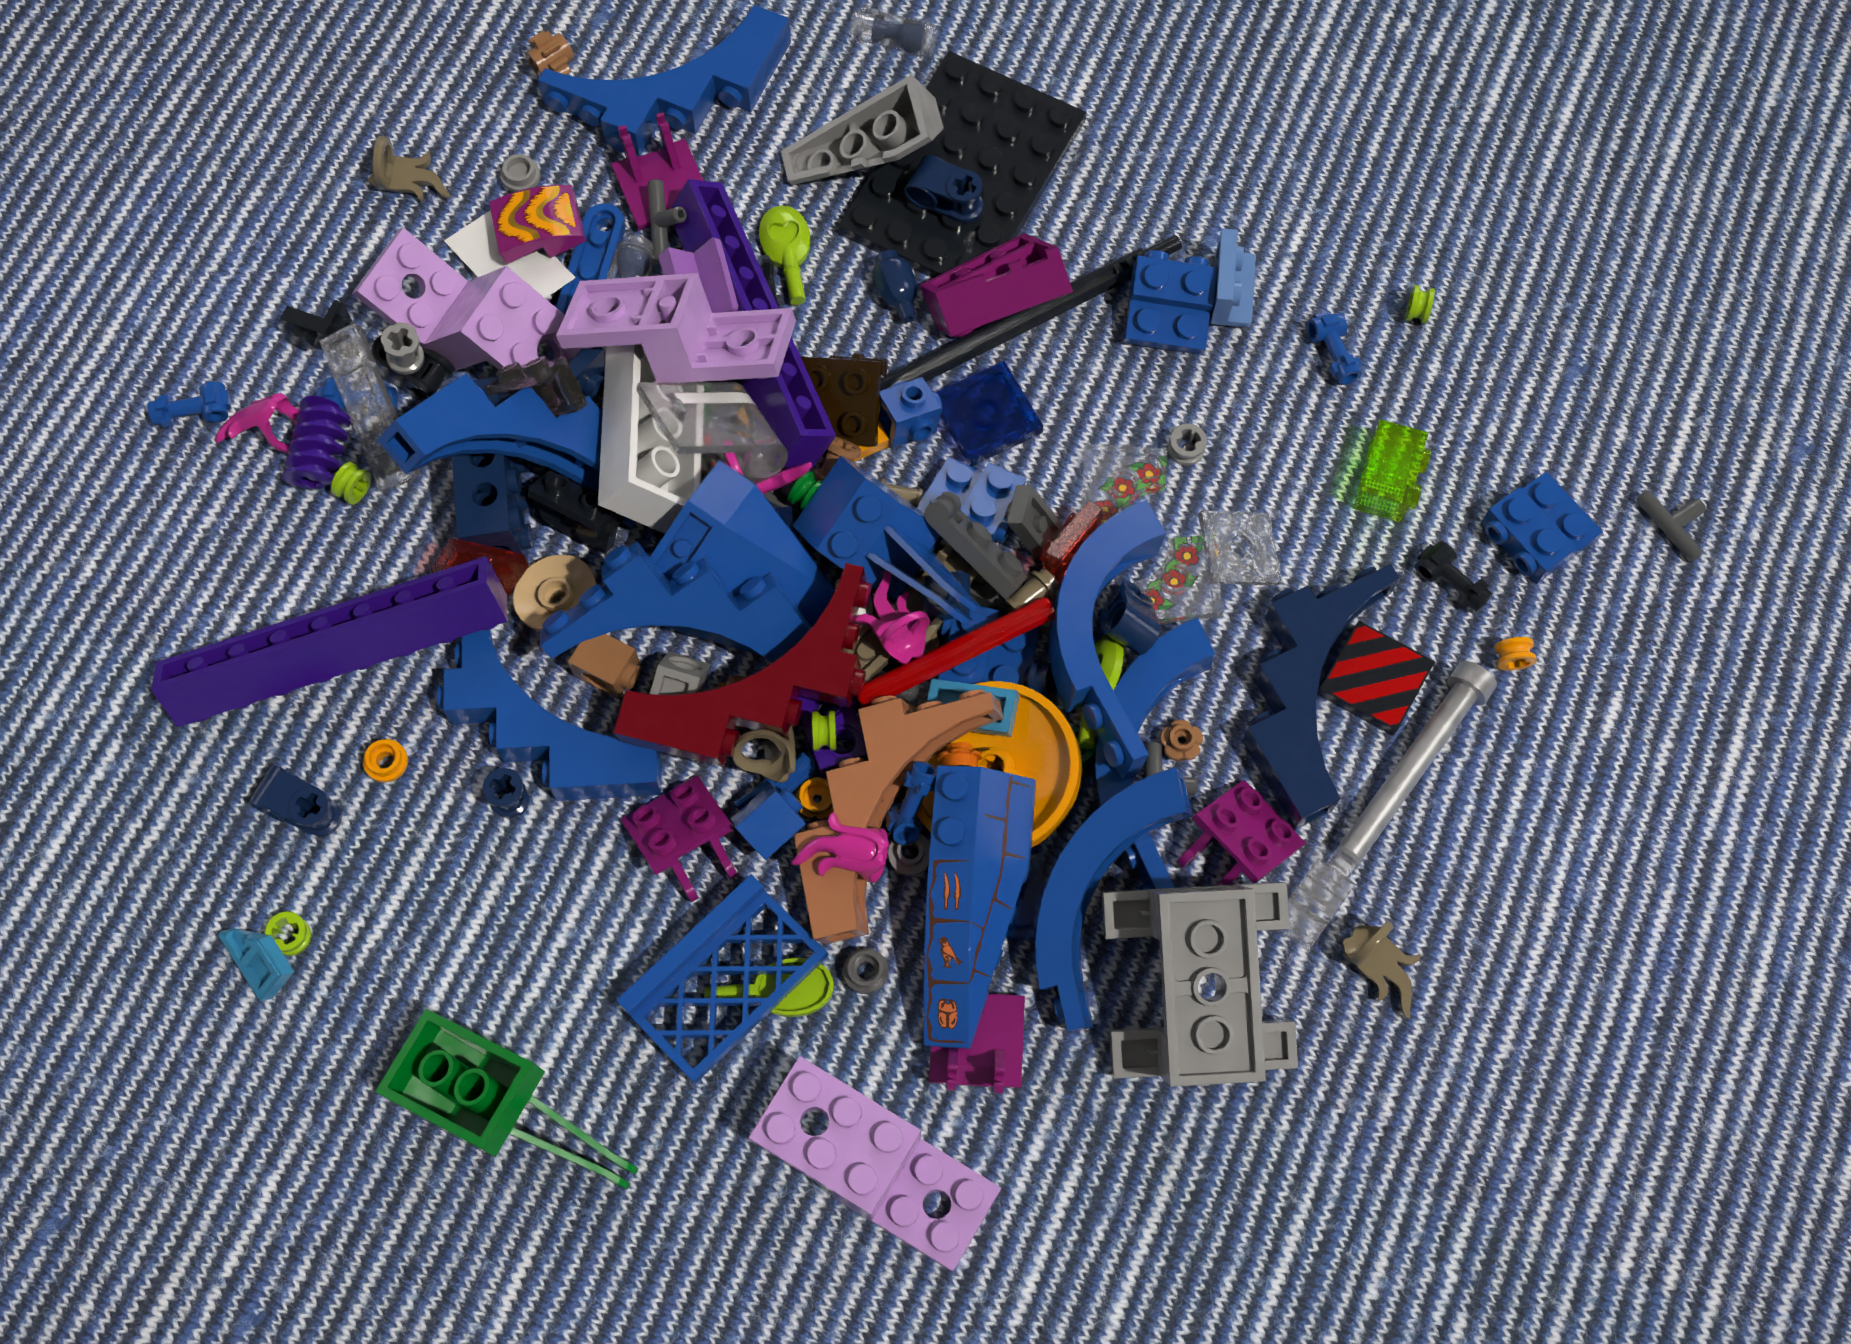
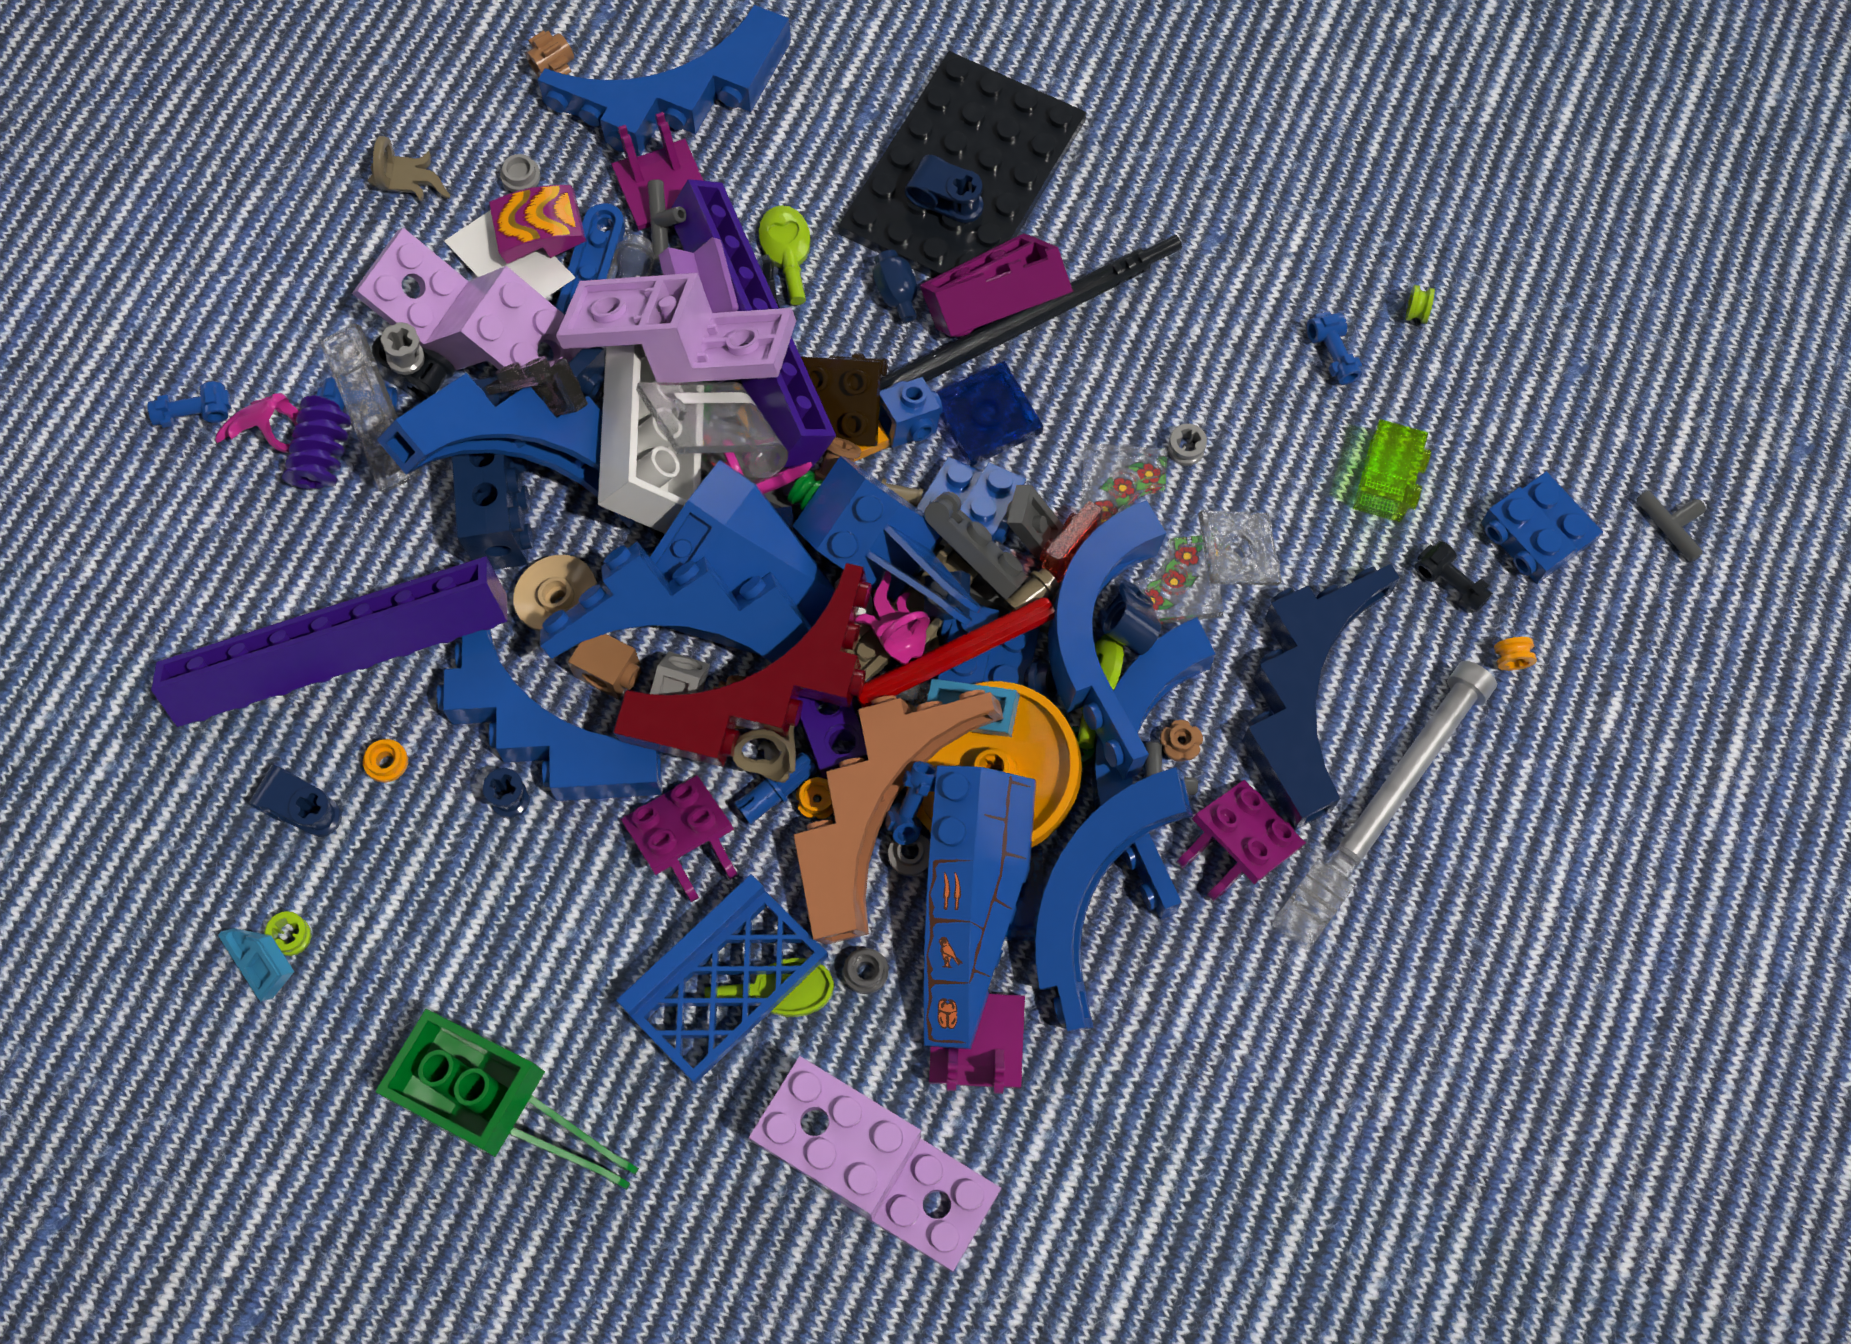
(308, 329): black bracket -> none
(351, 483): lime bush -> none
(507, 564): clear red plate -> none
(574, 511): black bracket -> none
(769, 820): blue brick -> none
(824, 730): lime bush -> none
(854, 850): dark pink piece -> none
(867, 135): light grey wedge -> none
(909, 34): clear piece -> none
(959, 755): orange plate -> none
(1170, 302): blue plate -> none
(1198, 935): light grey piece -> none
(1234, 282): medium blue bracket -> none
(1376, 678): tile -> none
(1378, 958): dark tan piece -> none

